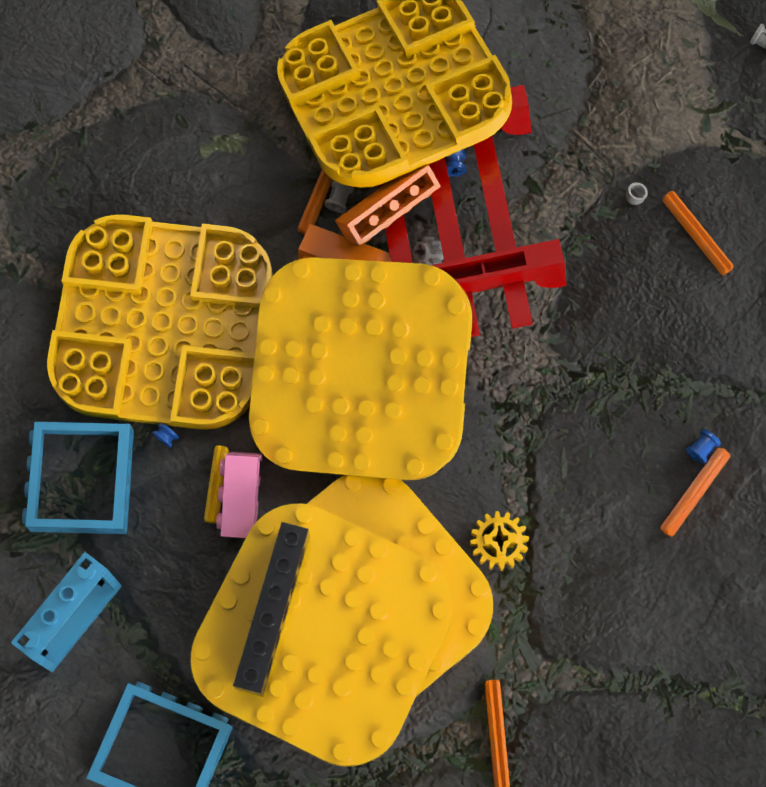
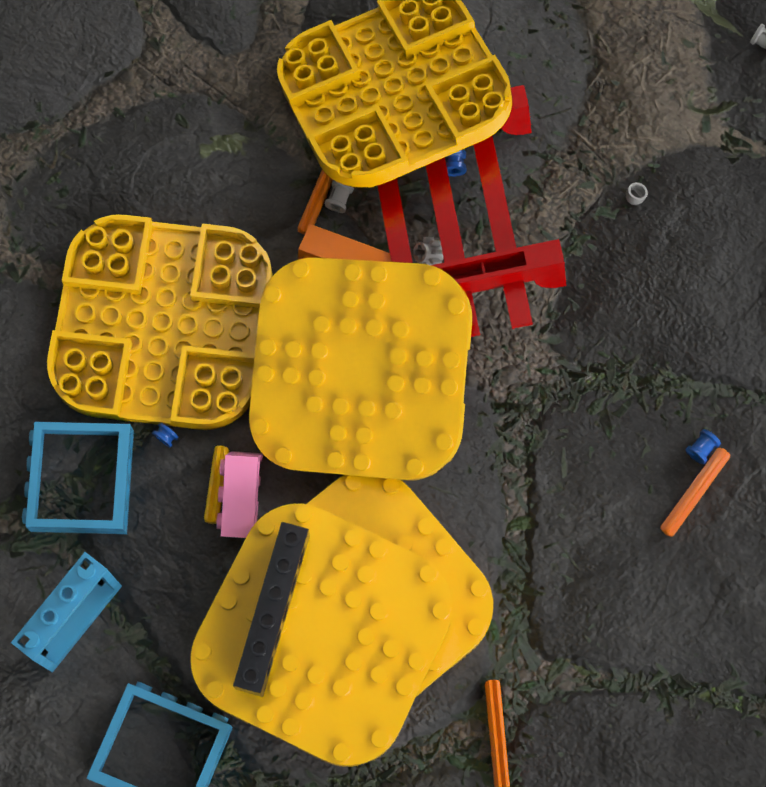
(387, 205): orange brick -> none
(488, 541): yellow gear -> none
(697, 233): orange axle -> none

